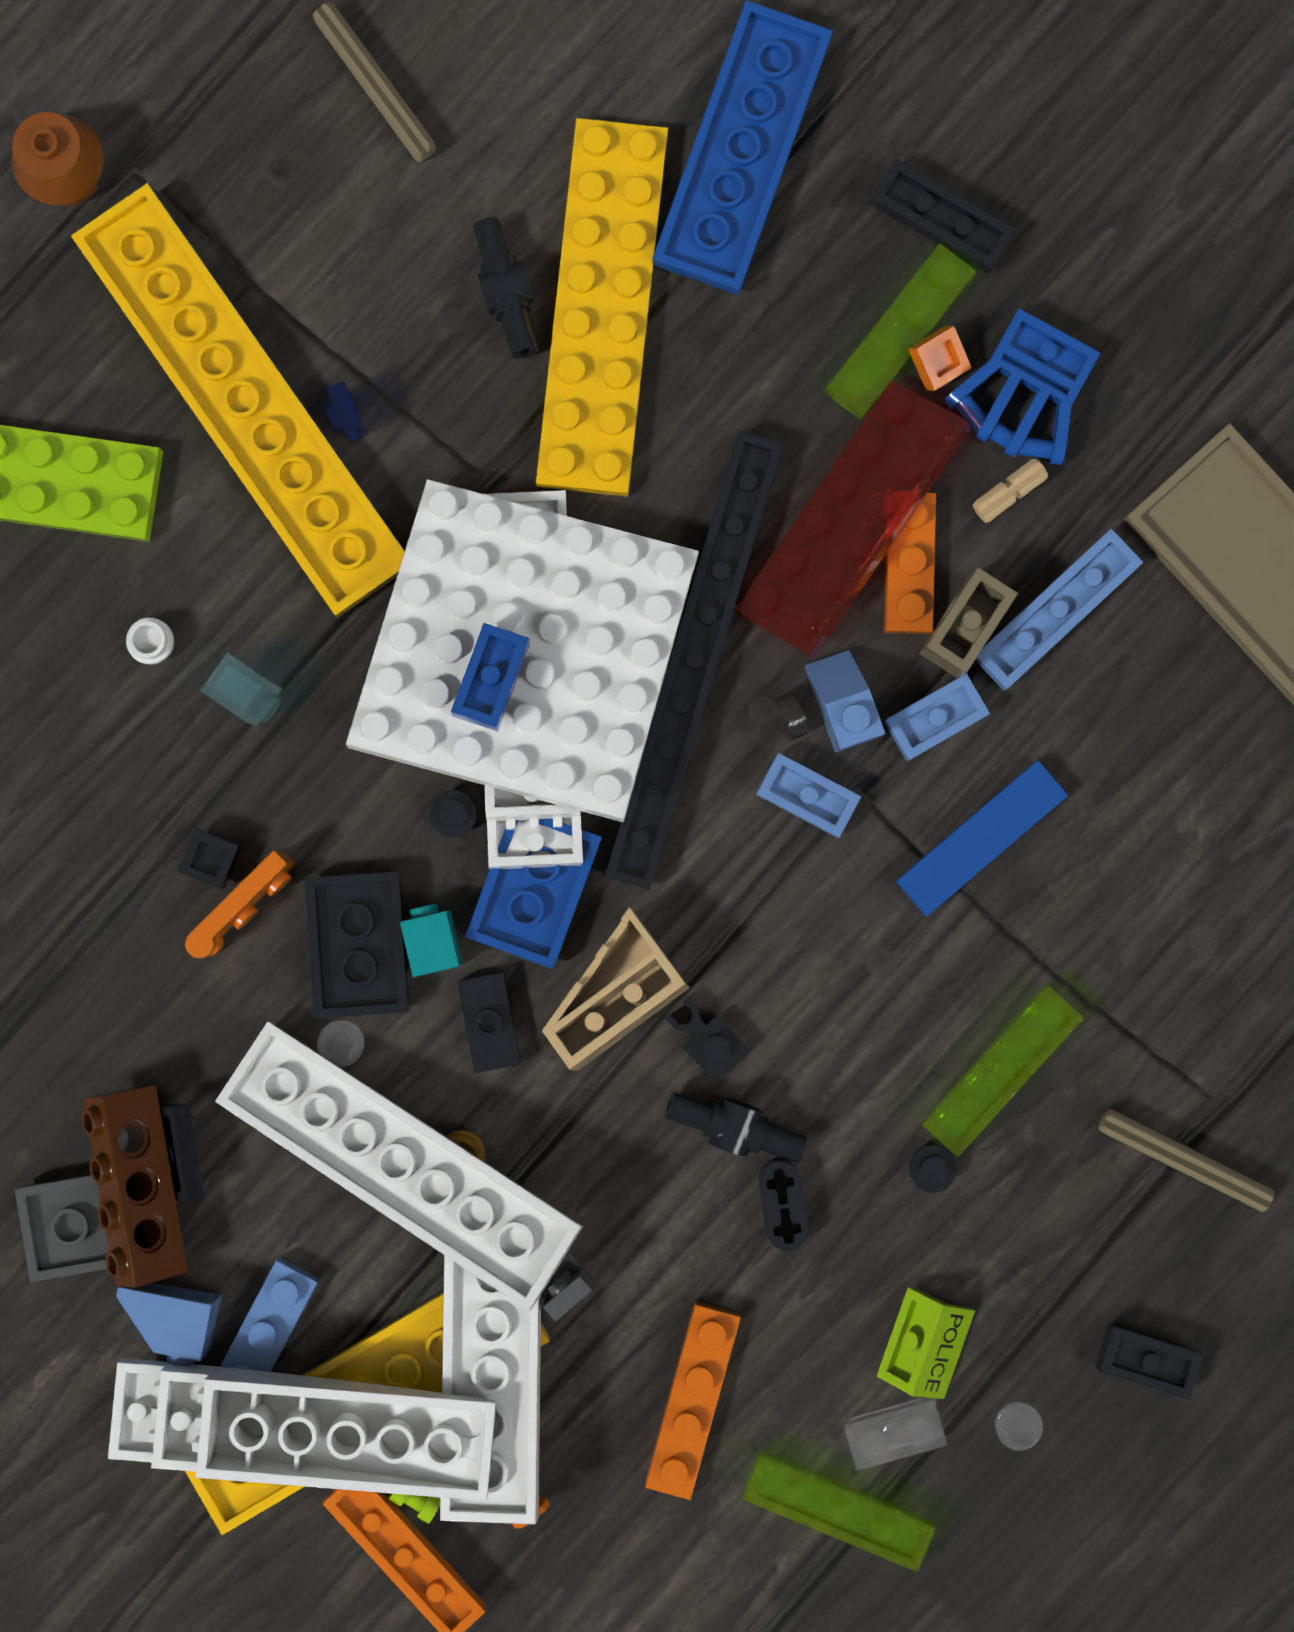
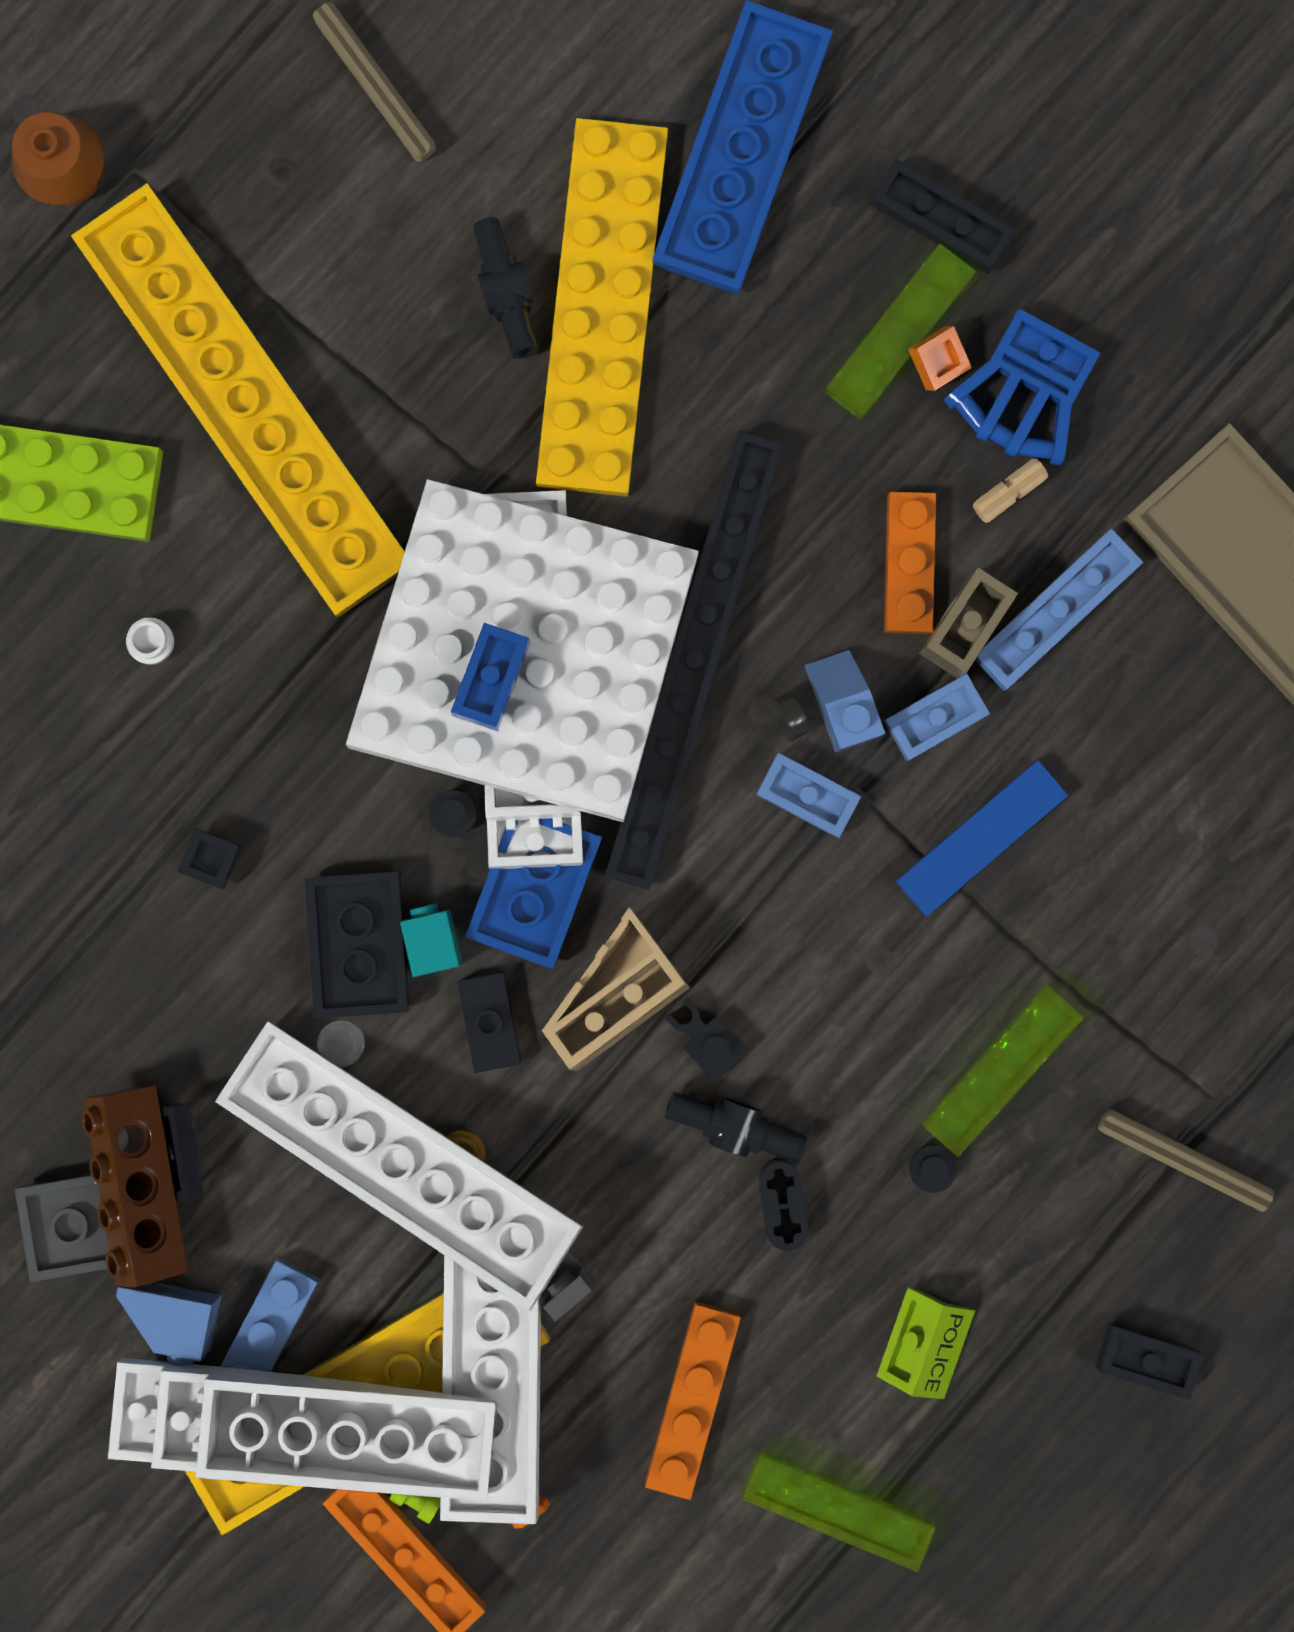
(238, 906): orange plate -> none
(243, 690): clear light blue brick -> none
(344, 412): clear blue plate -> none
(852, 519): clear red plate -> none
(894, 1433): clear plate -> none
(1018, 1426): clear plate -> none

